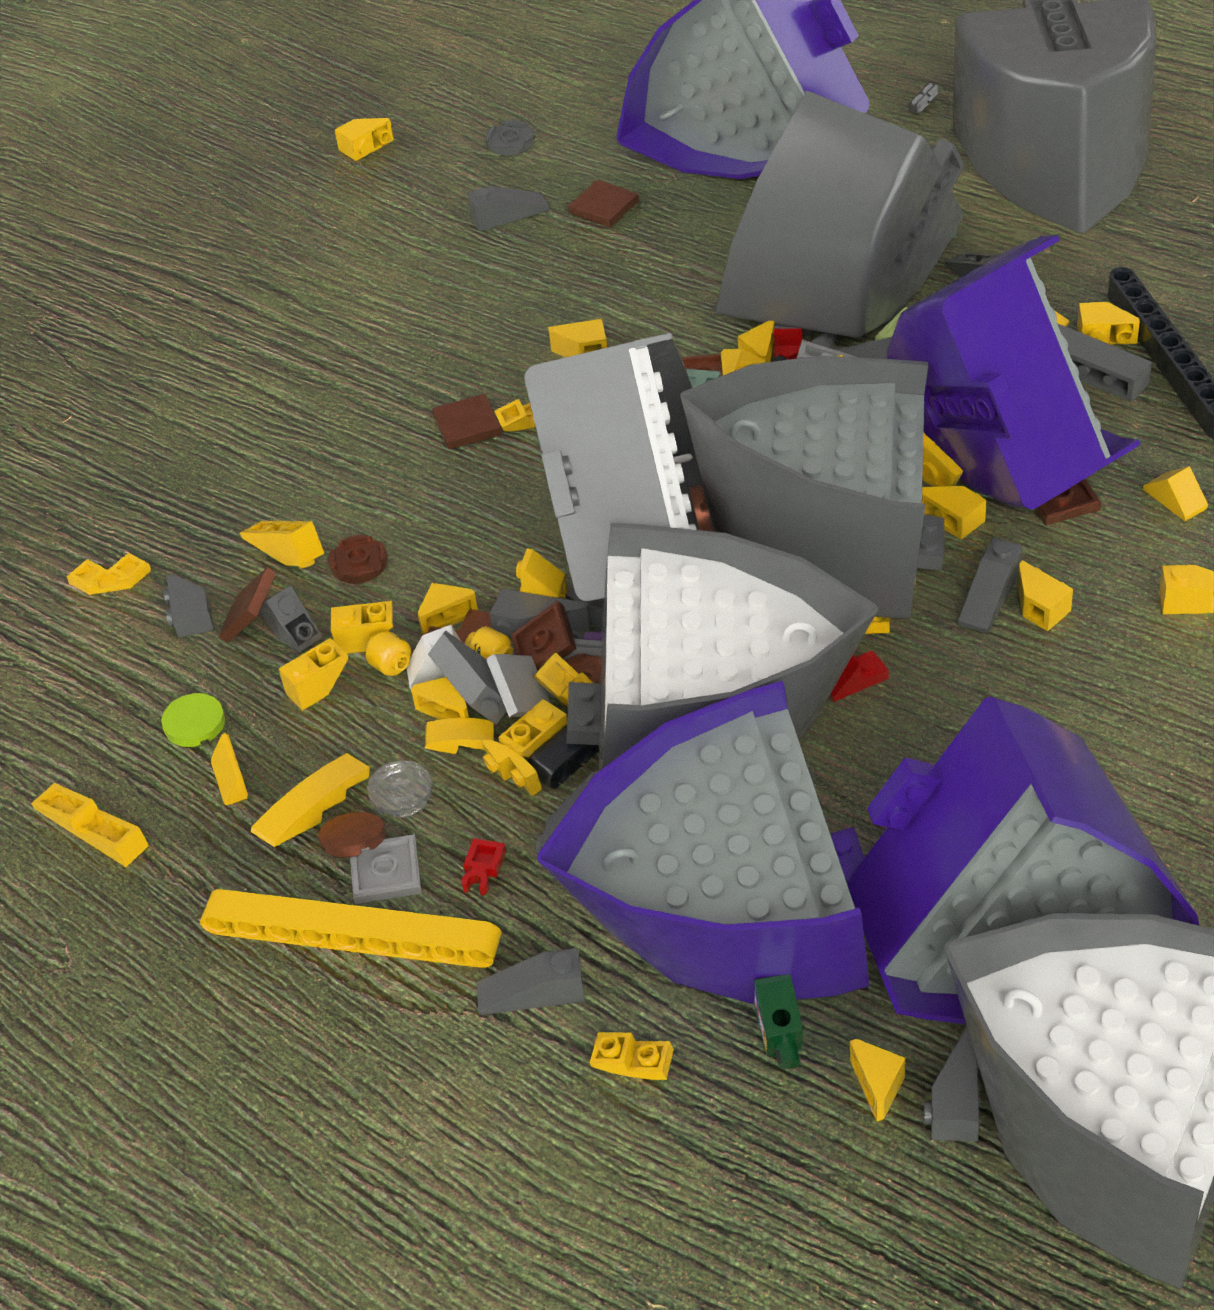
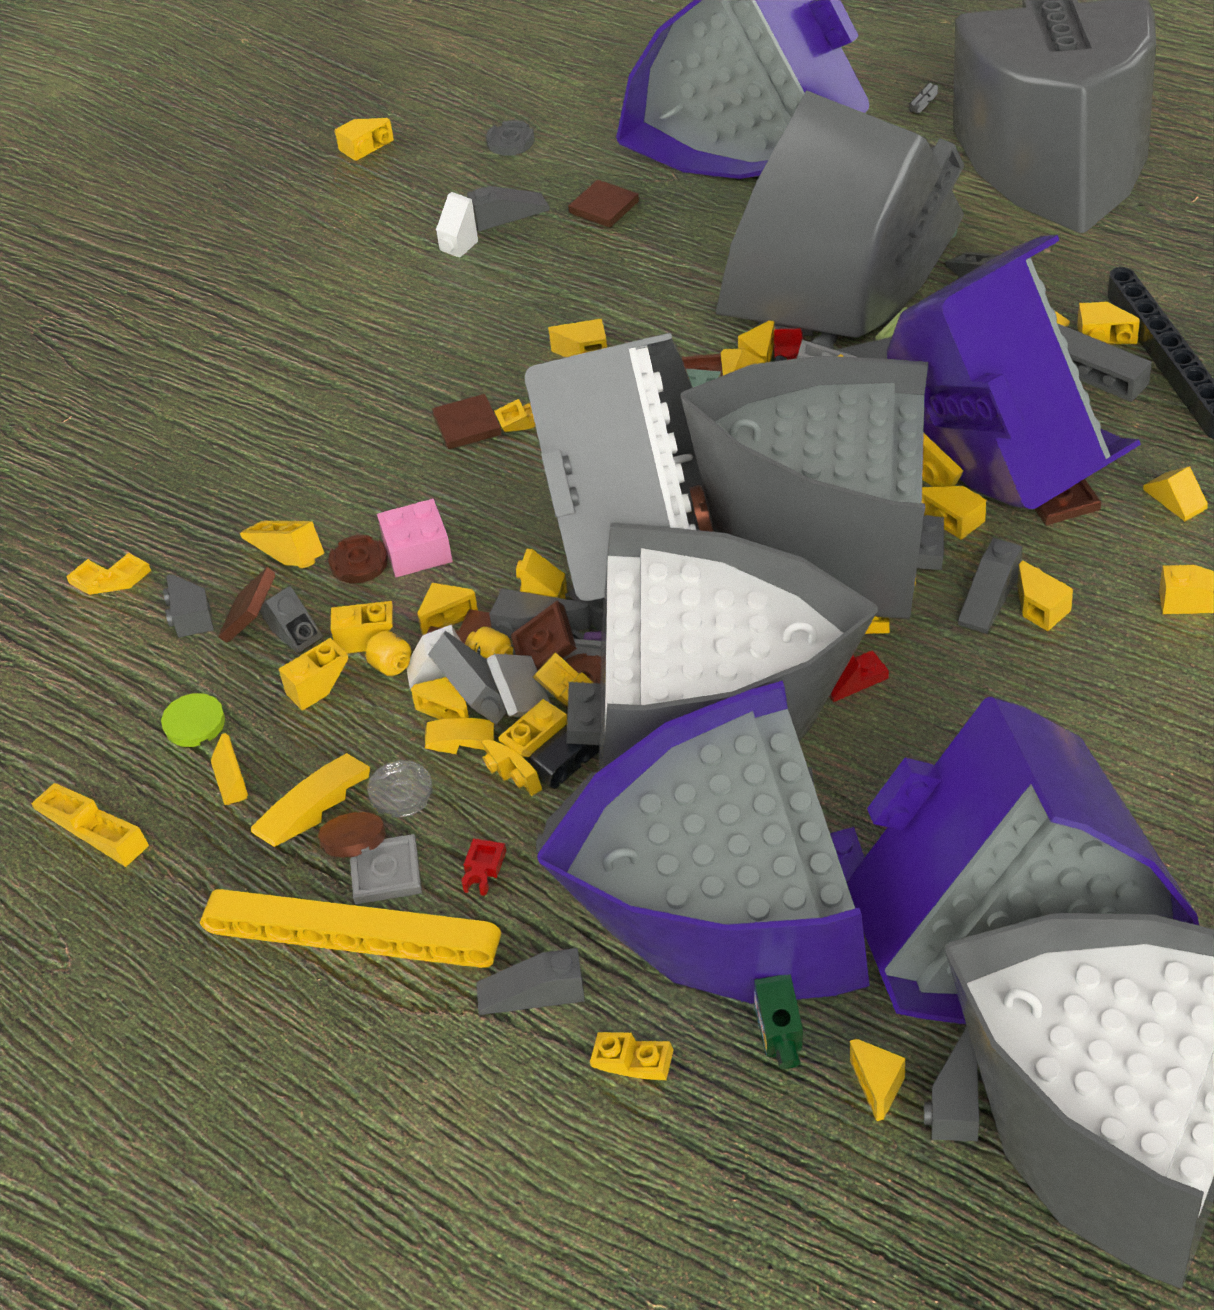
(414, 537): none -> bright pink brick
(457, 226): none -> white slope

